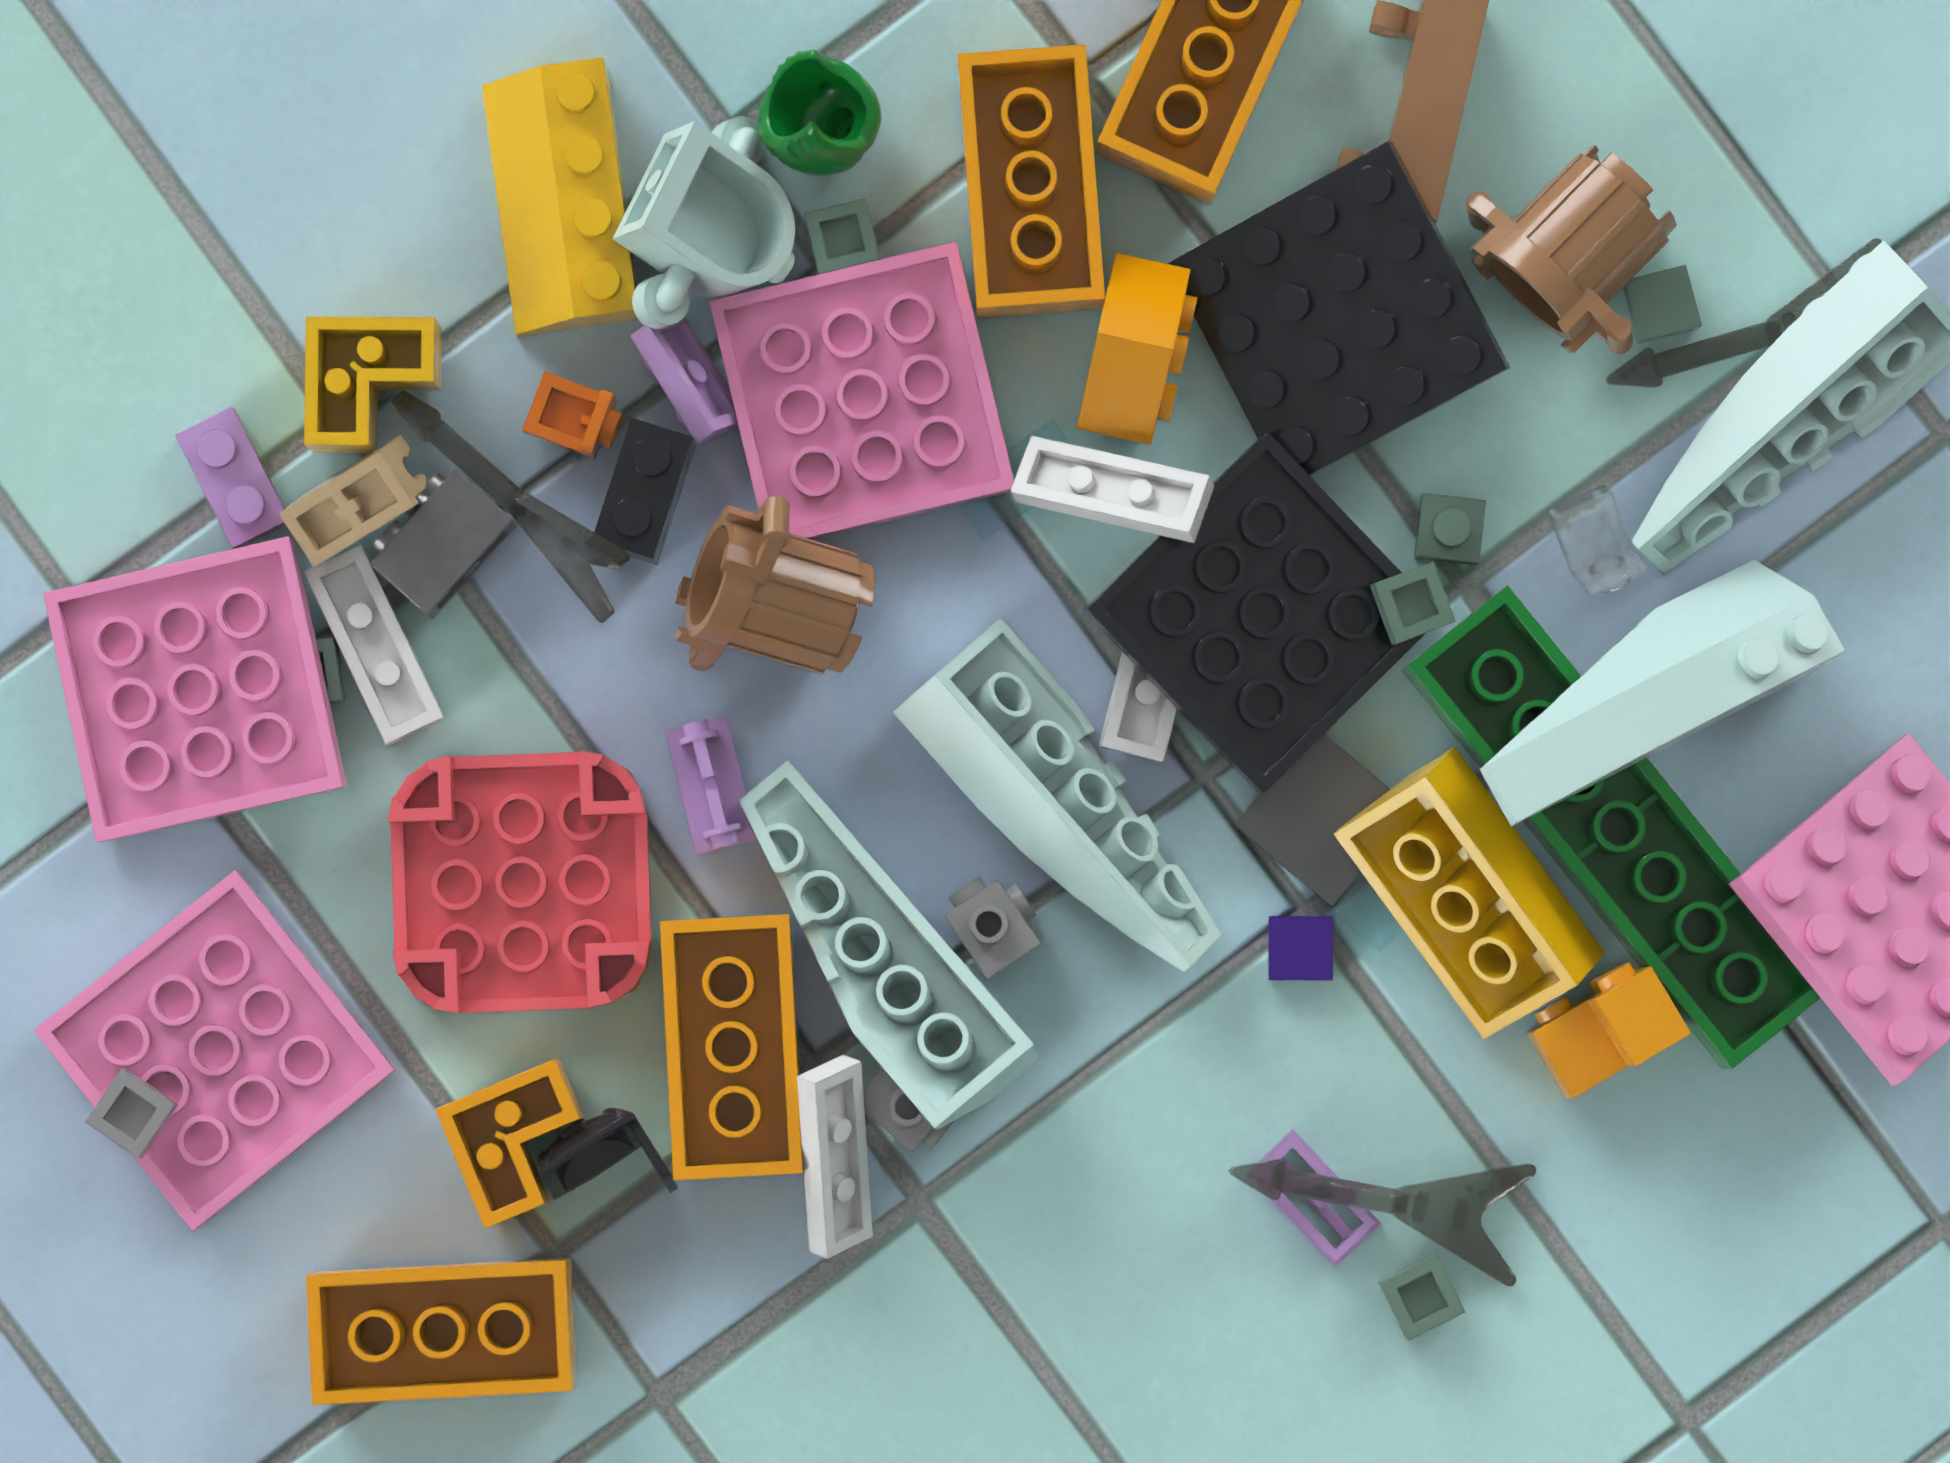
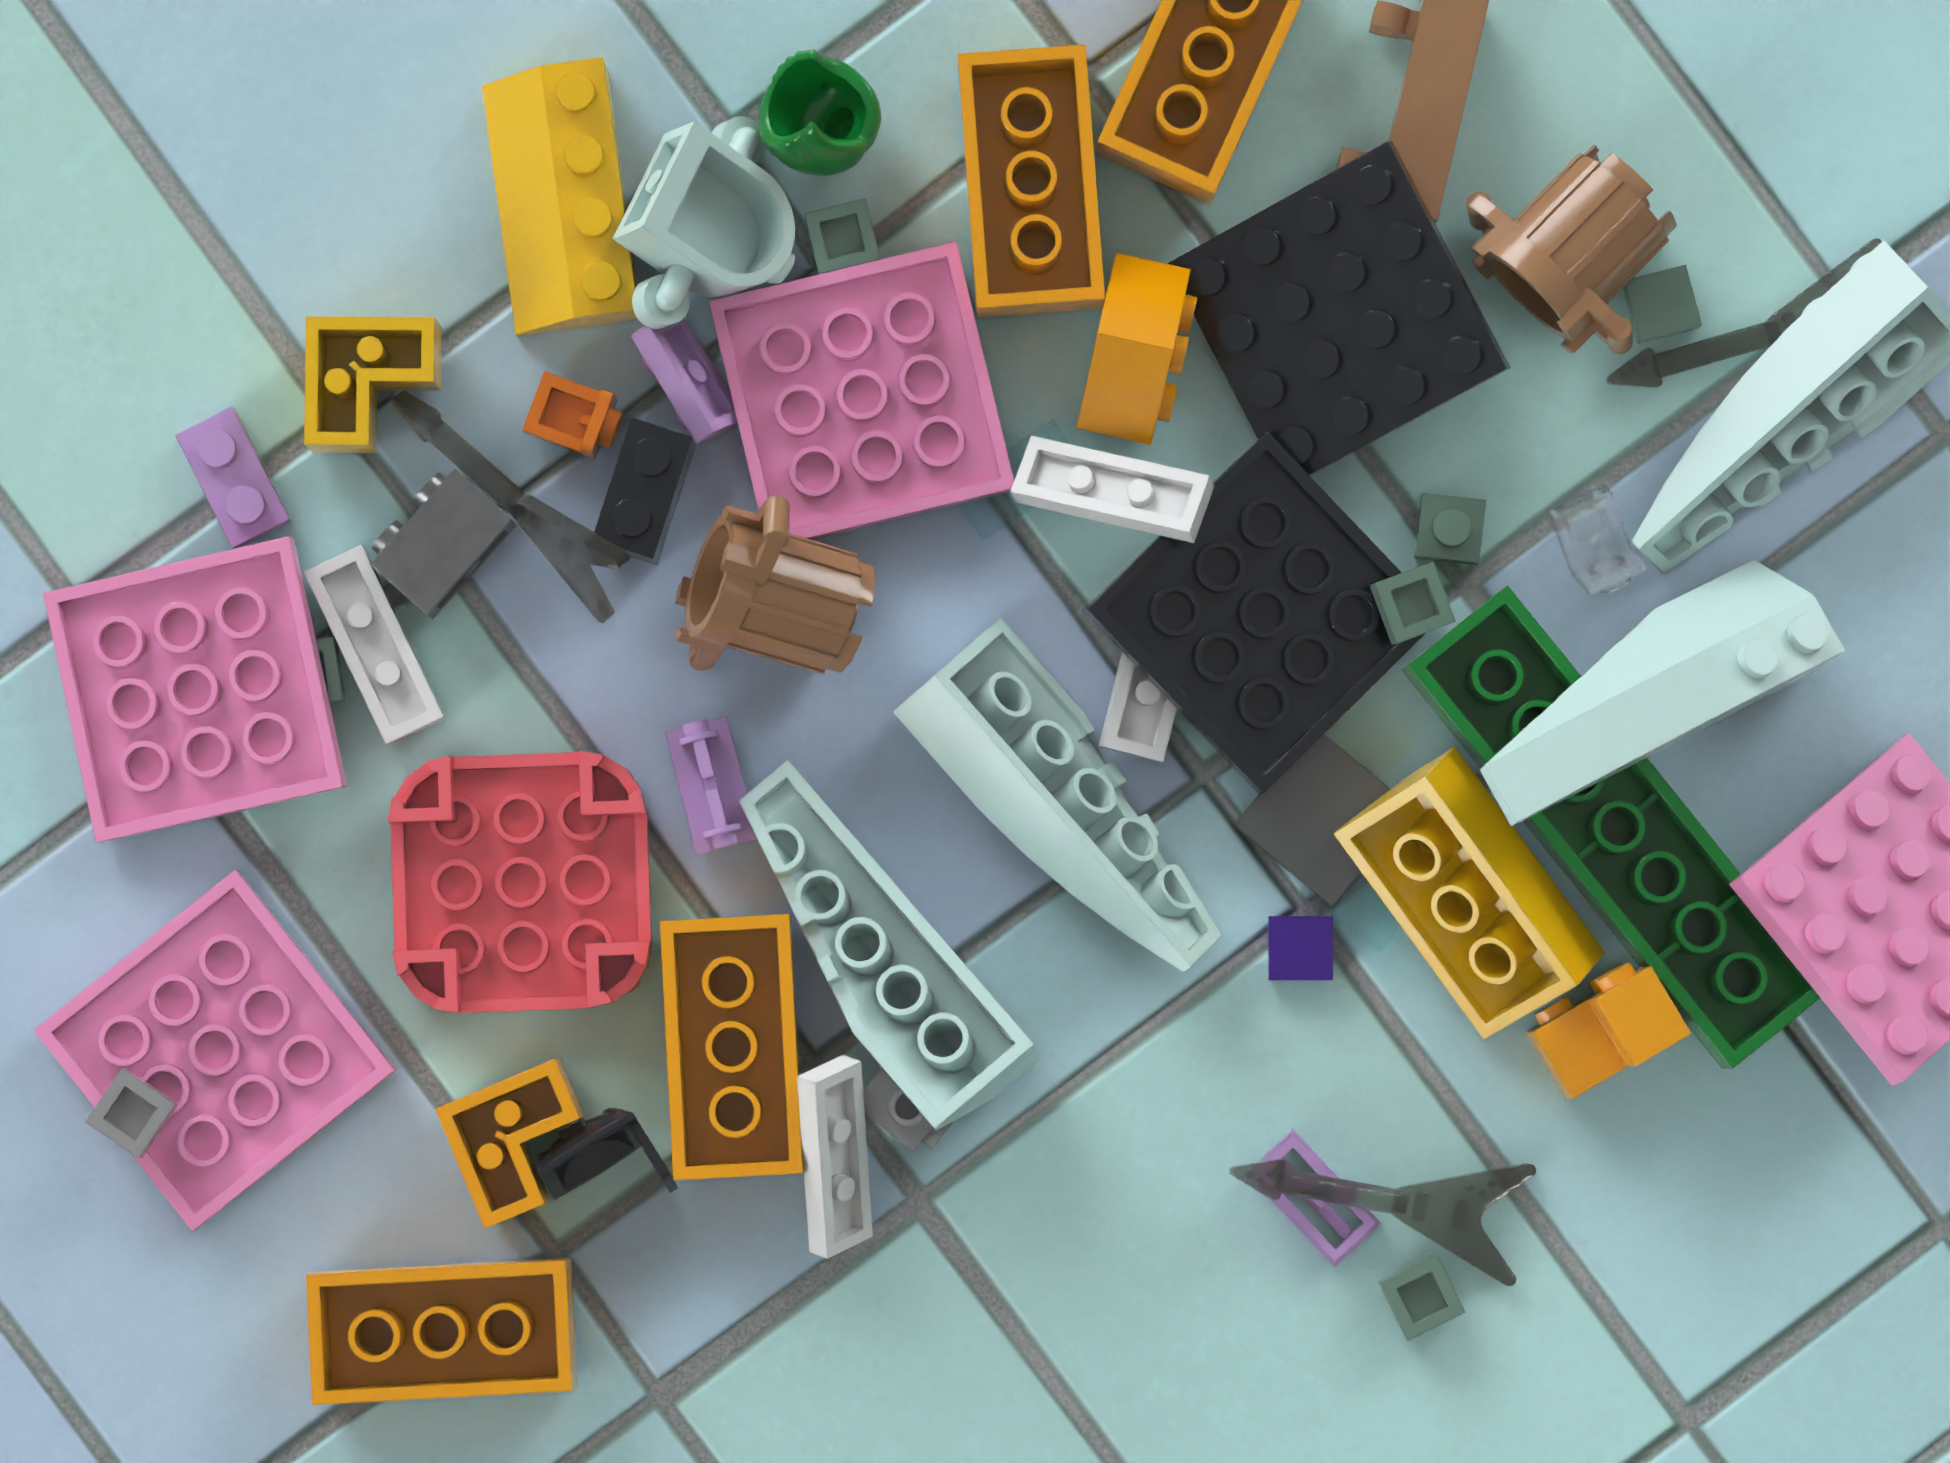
(354, 502): tan hinge -> none
(992, 924): light grey brick -> none

